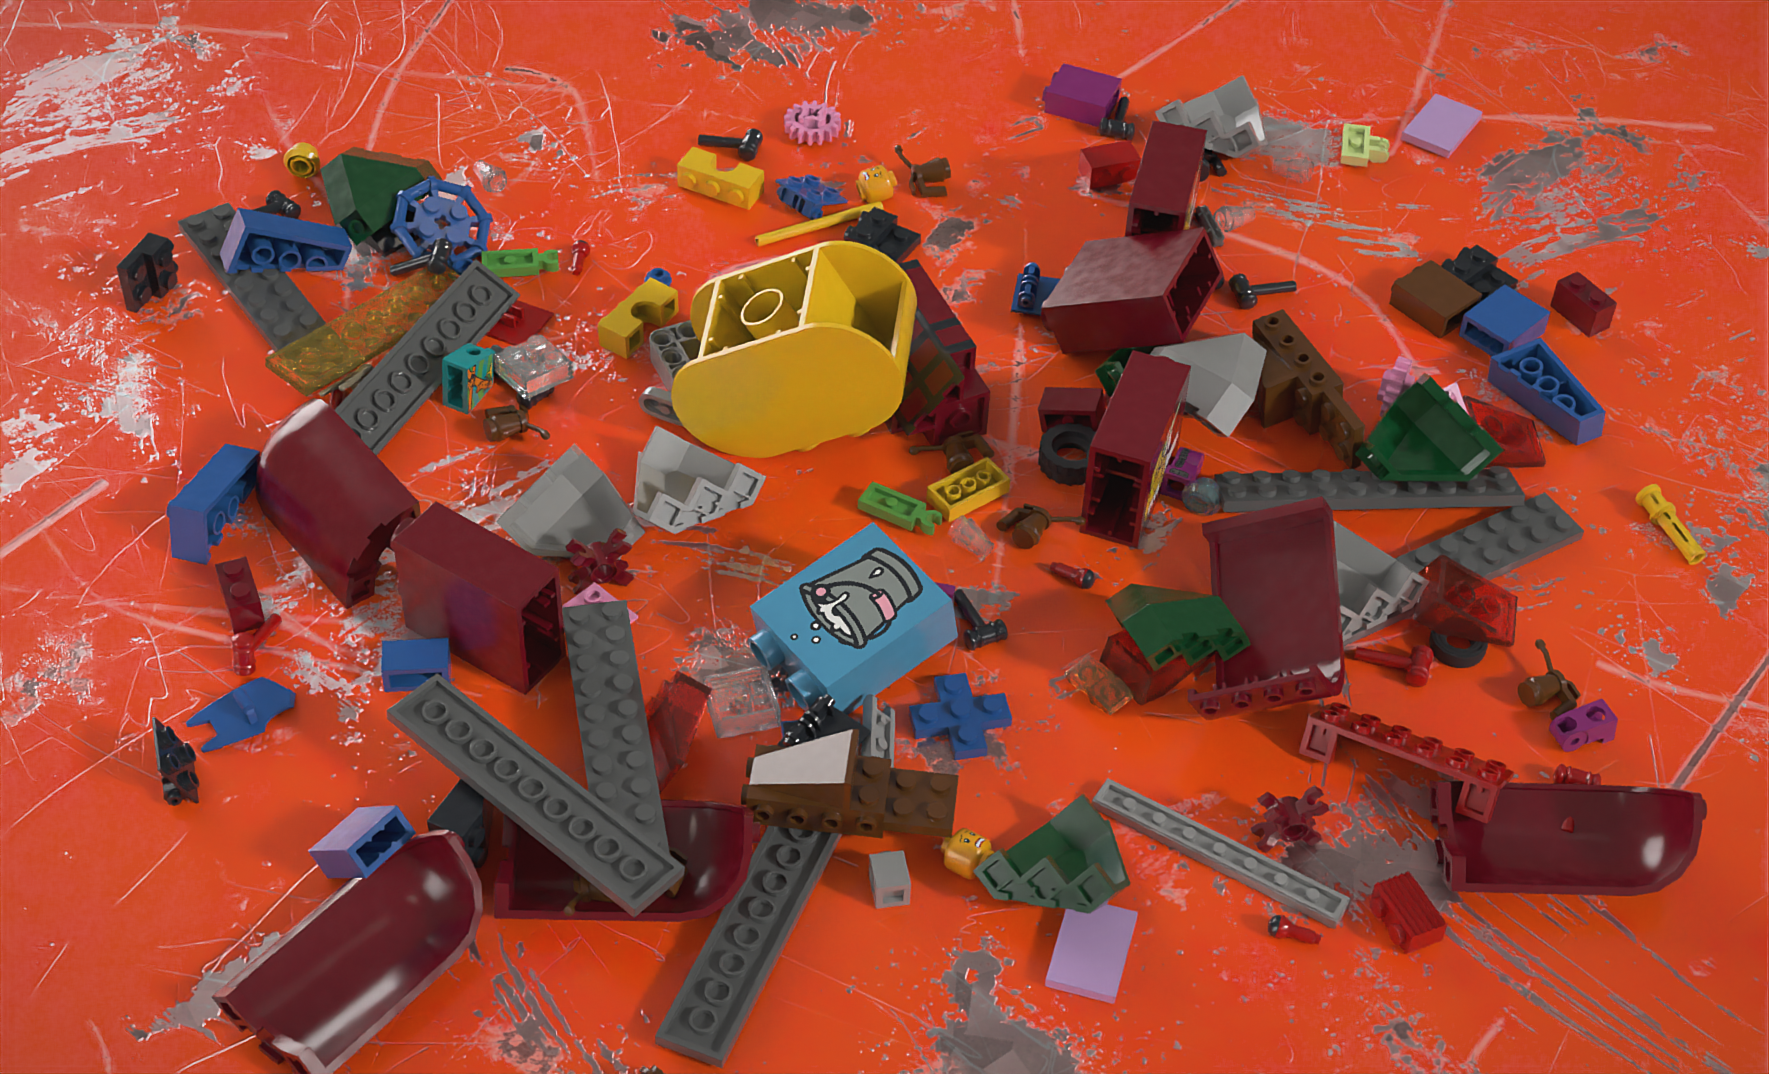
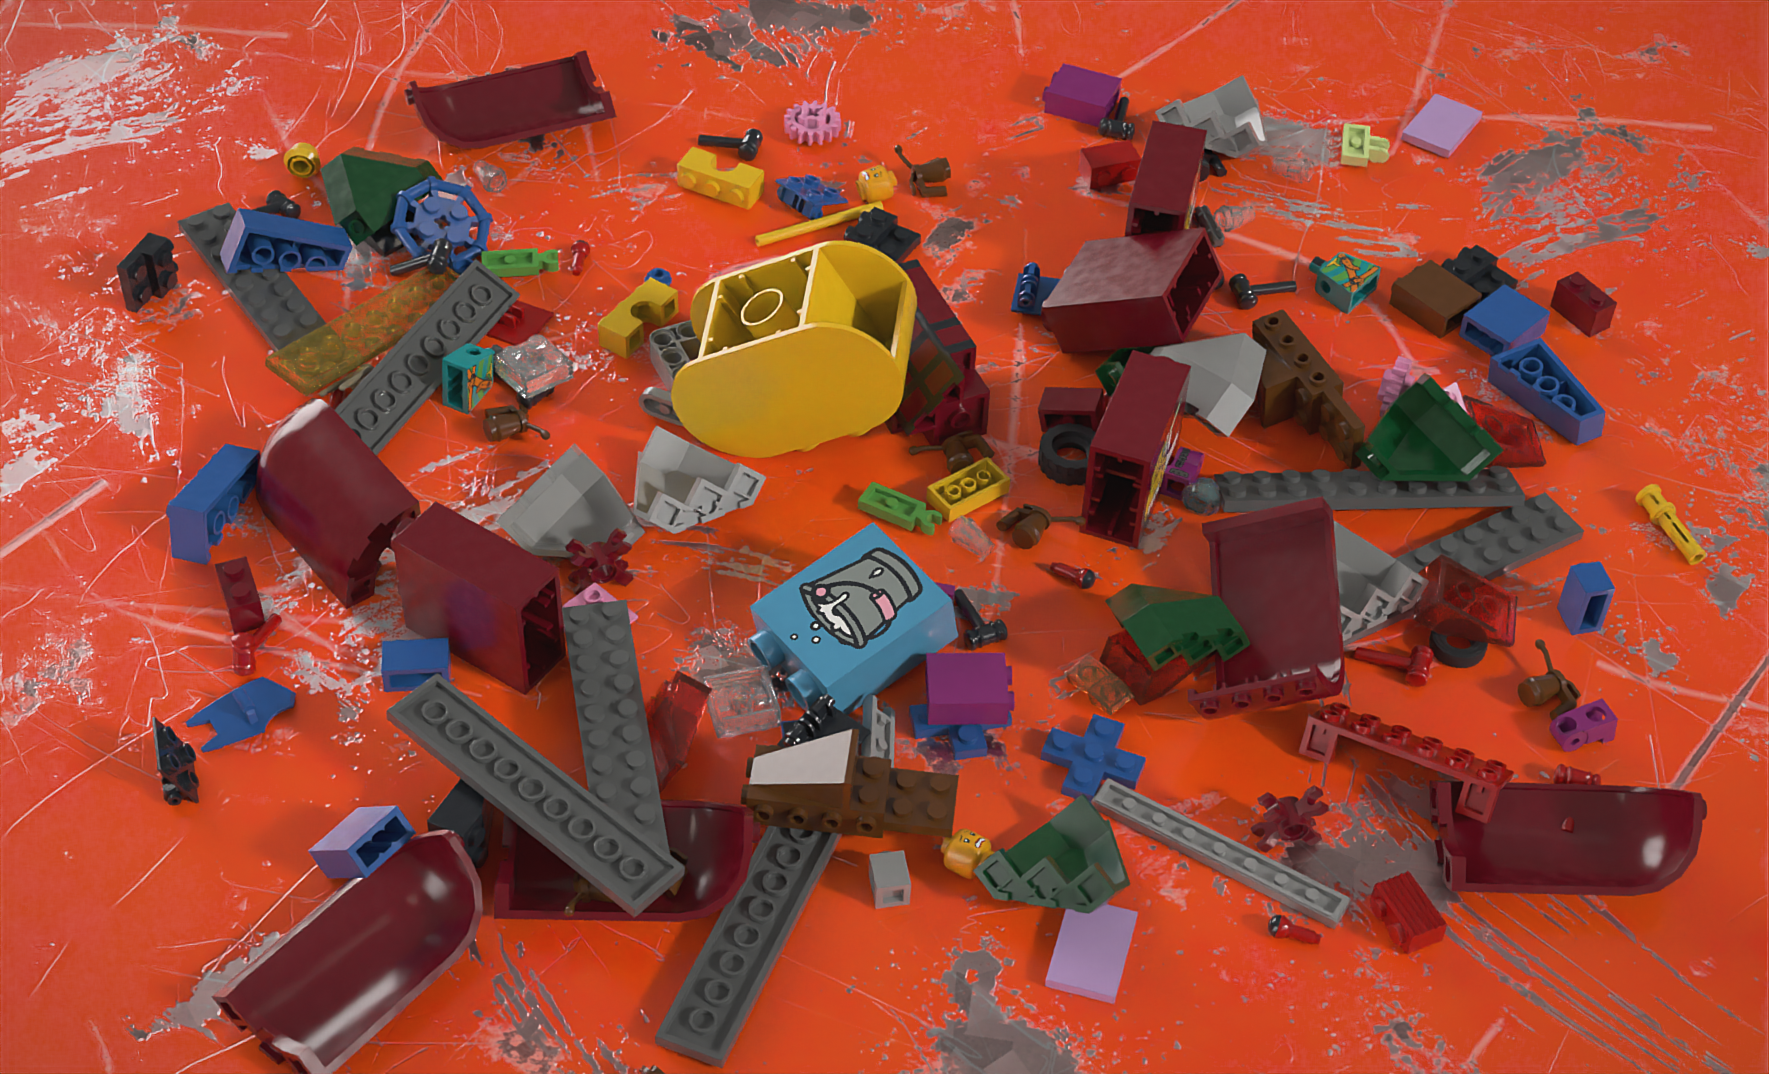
(512, 103): none -> dark red panel
(968, 688): none -> magenta brick
(1093, 758): none -> blue plate
(1345, 280): none -> teal torso
(1585, 597): none -> blue brick

